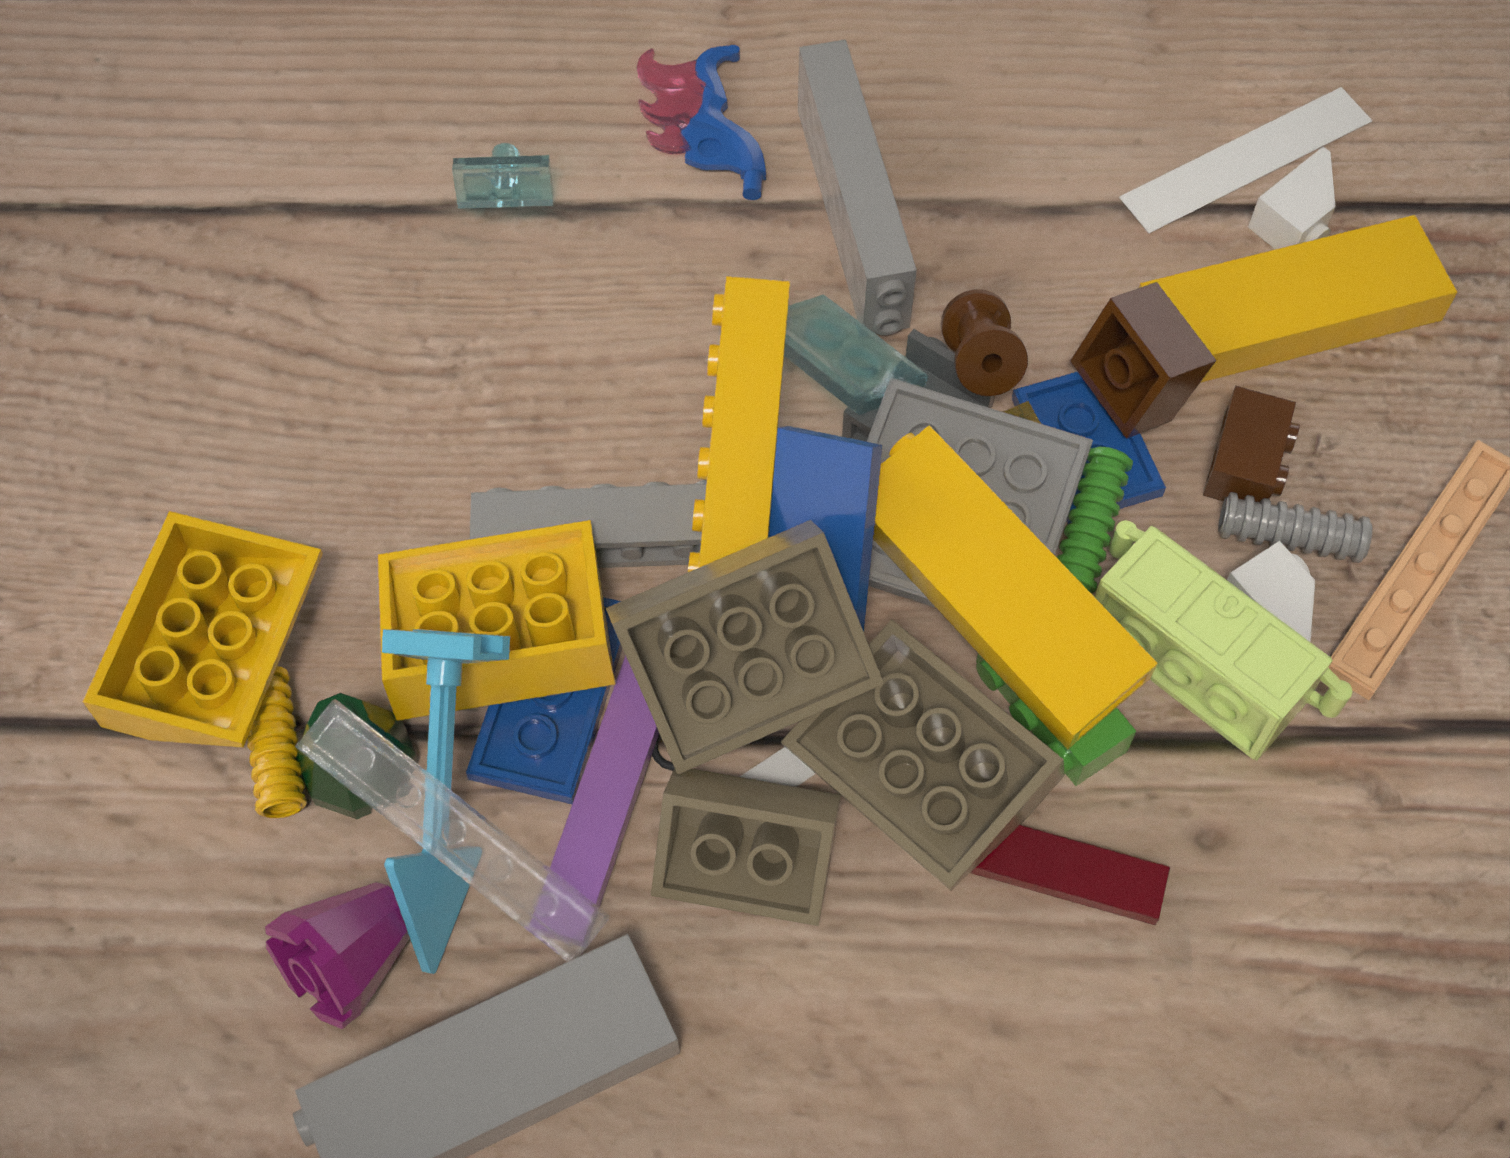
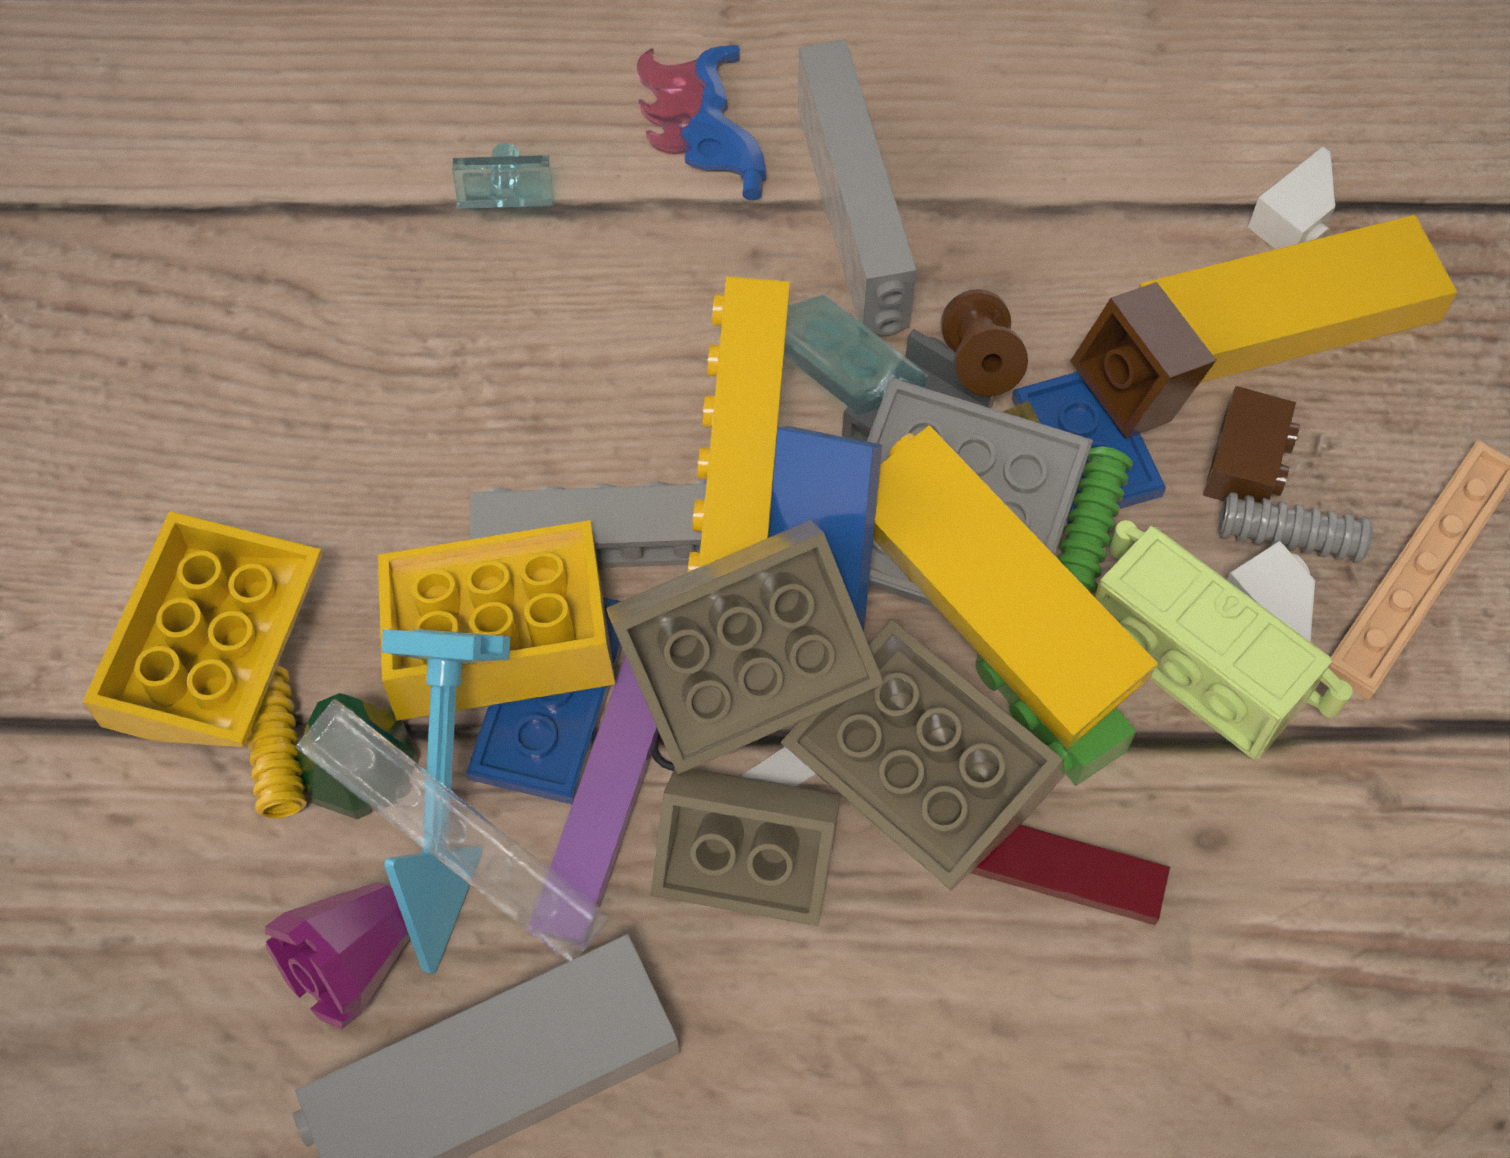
(1244, 159): white sticker -> none

